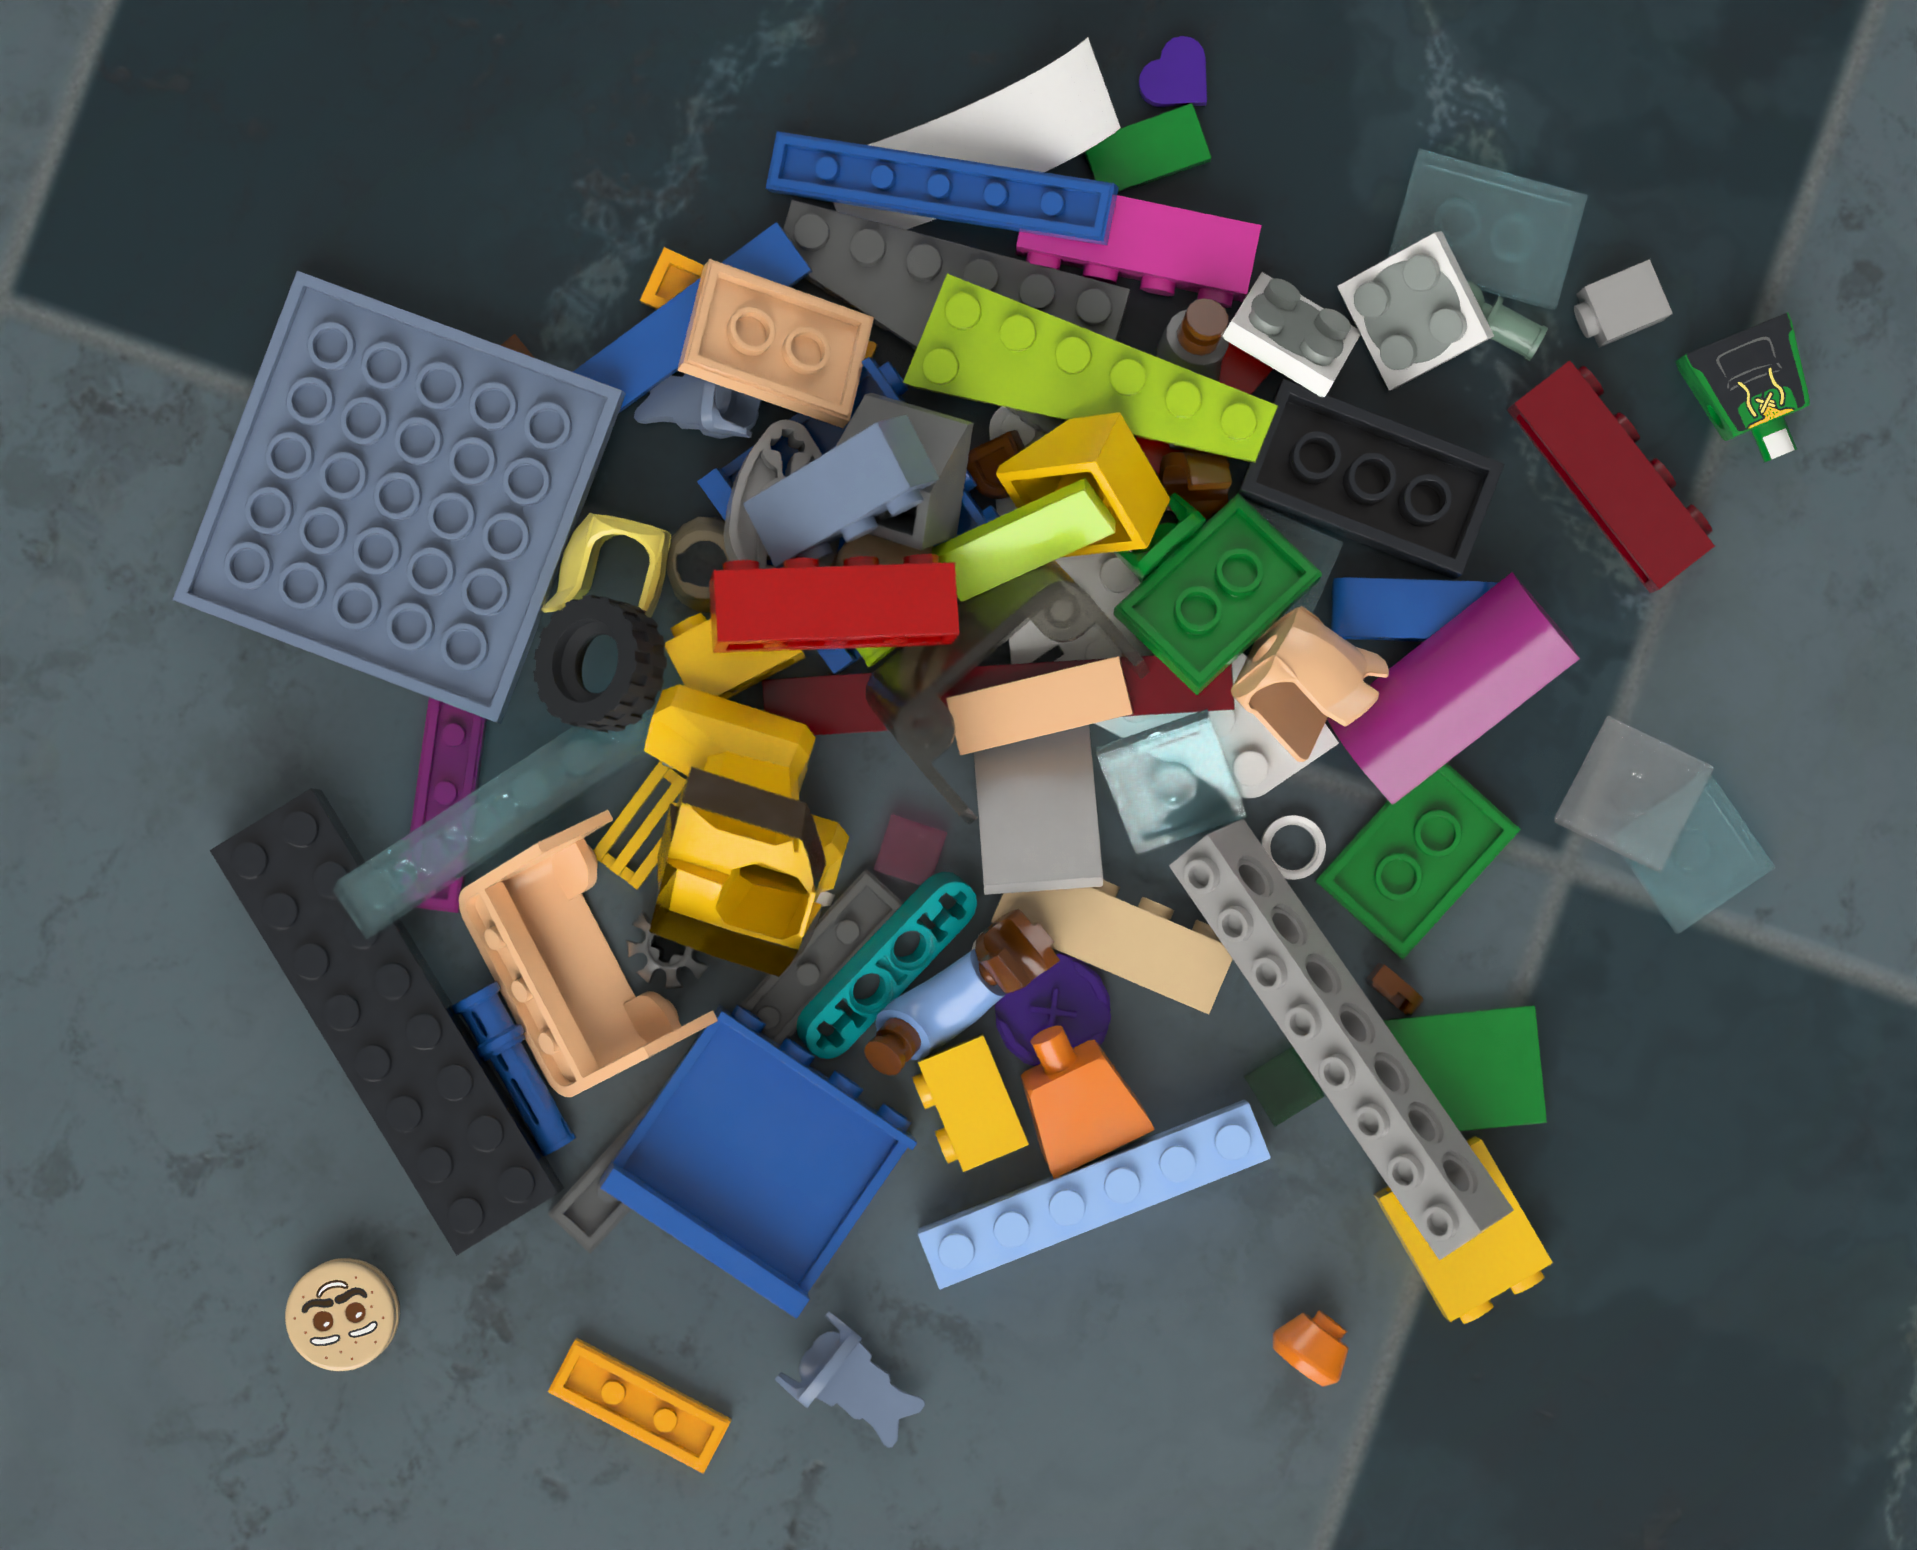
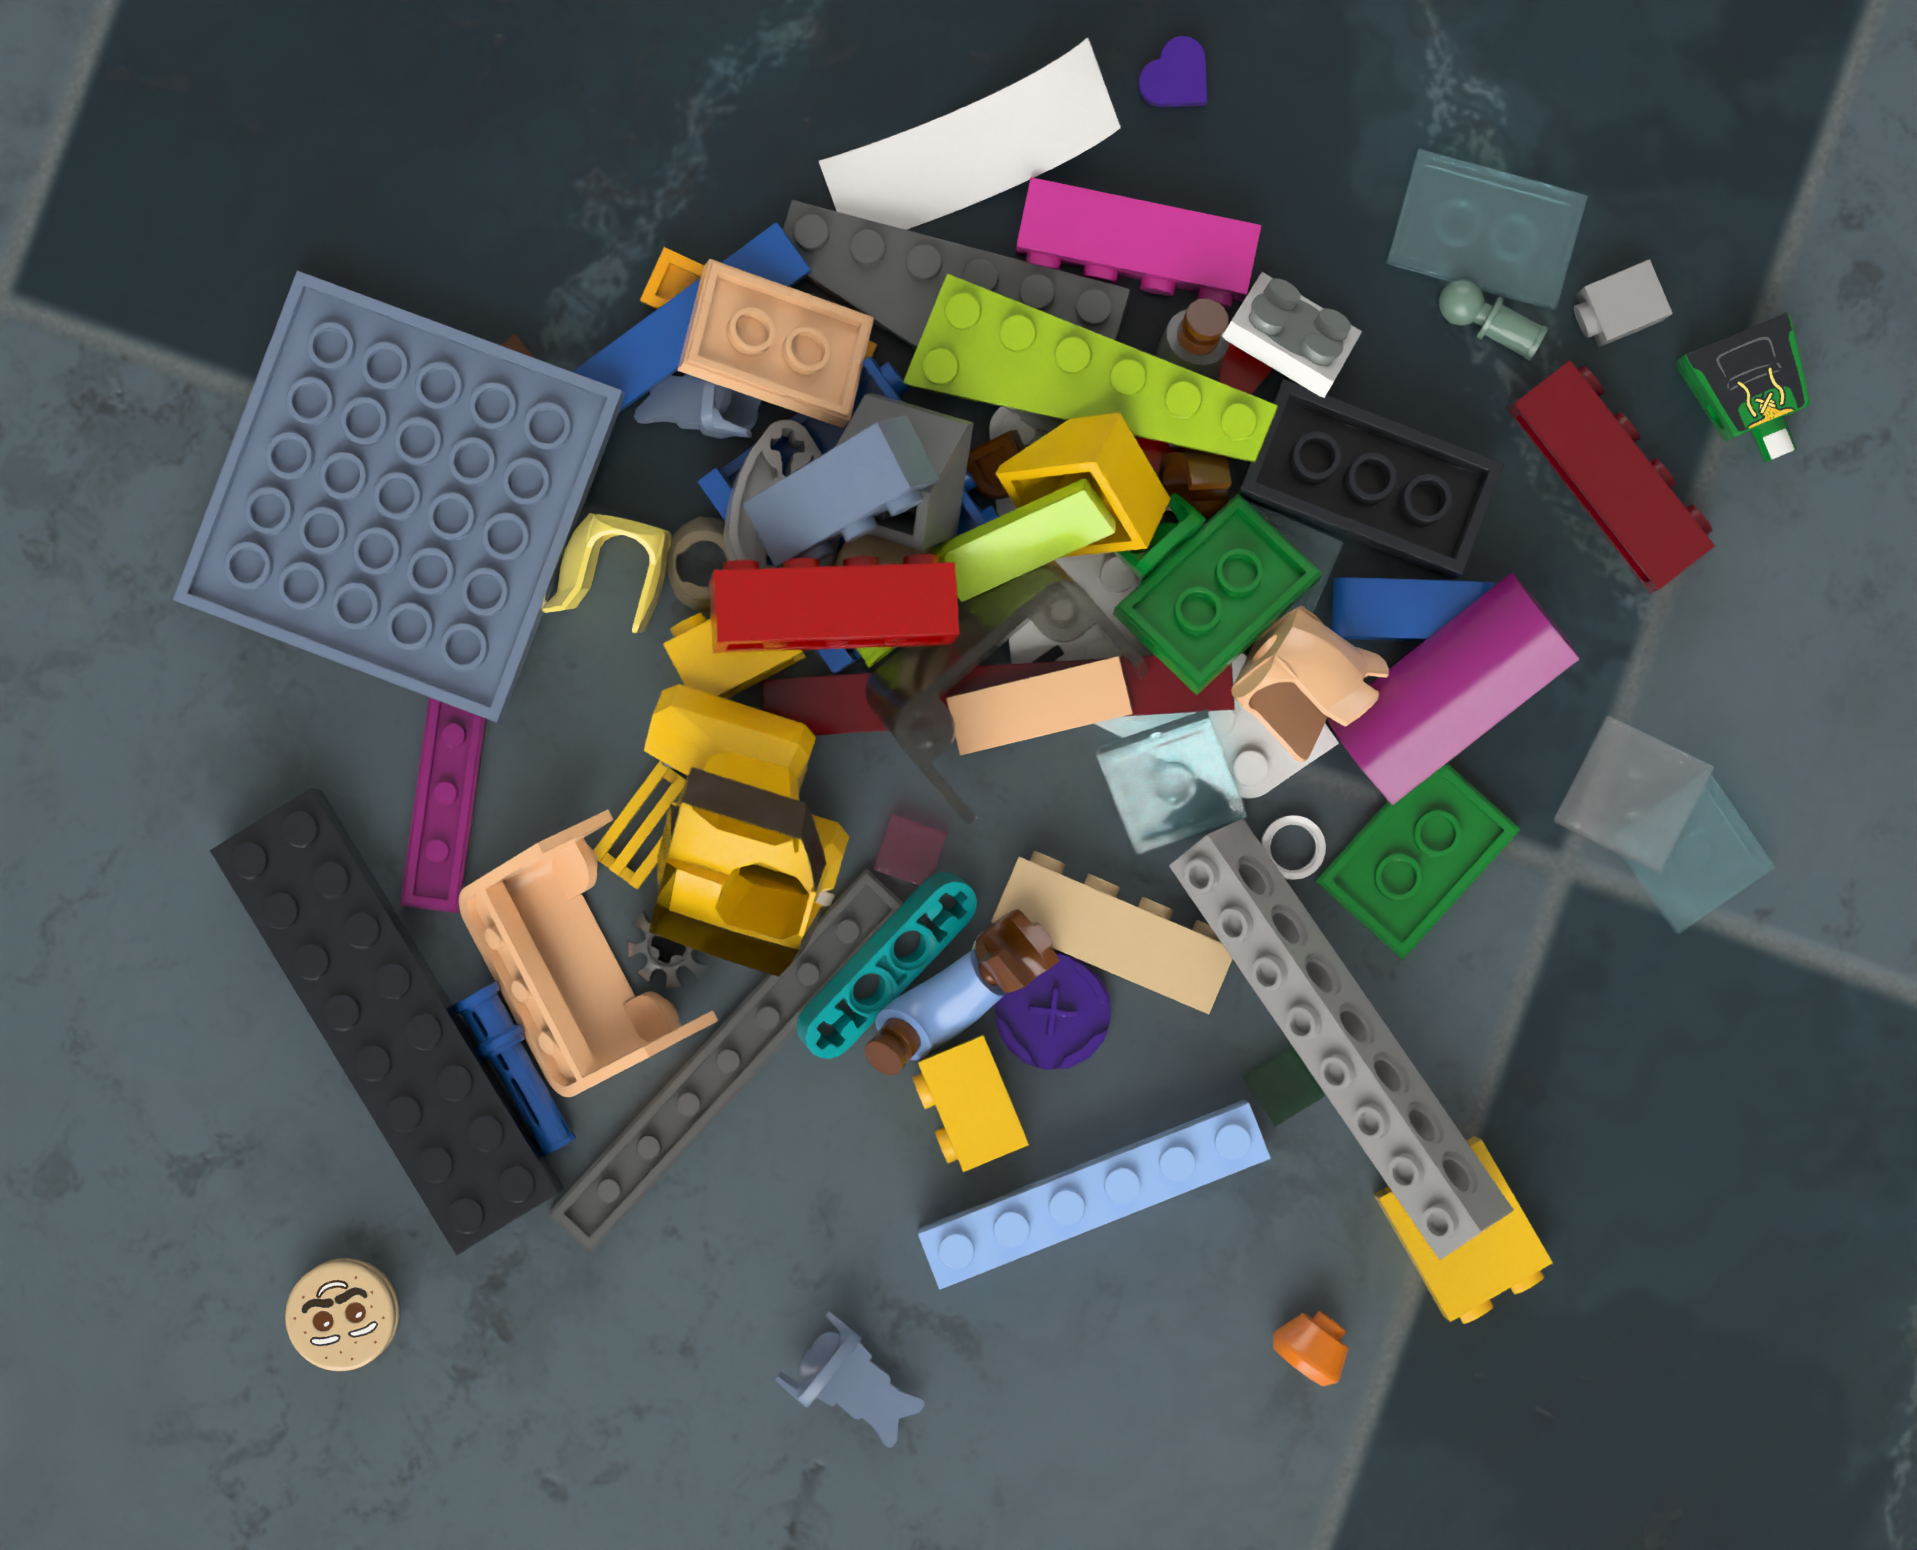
(486, 822): clear light blue brick -> none
(637, 671): black tyre -> none
(639, 1405): light orange tile -> none
(757, 1158): blue panel -> none
(942, 188): blue tile -> none
(1039, 814): light grey tile -> none
(1079, 1102): orange torso -> none
(1150, 150): green tile -> none
(1394, 989): reddish brown tile -> none
(1415, 310): light grey piece -> none
(1478, 1064): green tile -> none

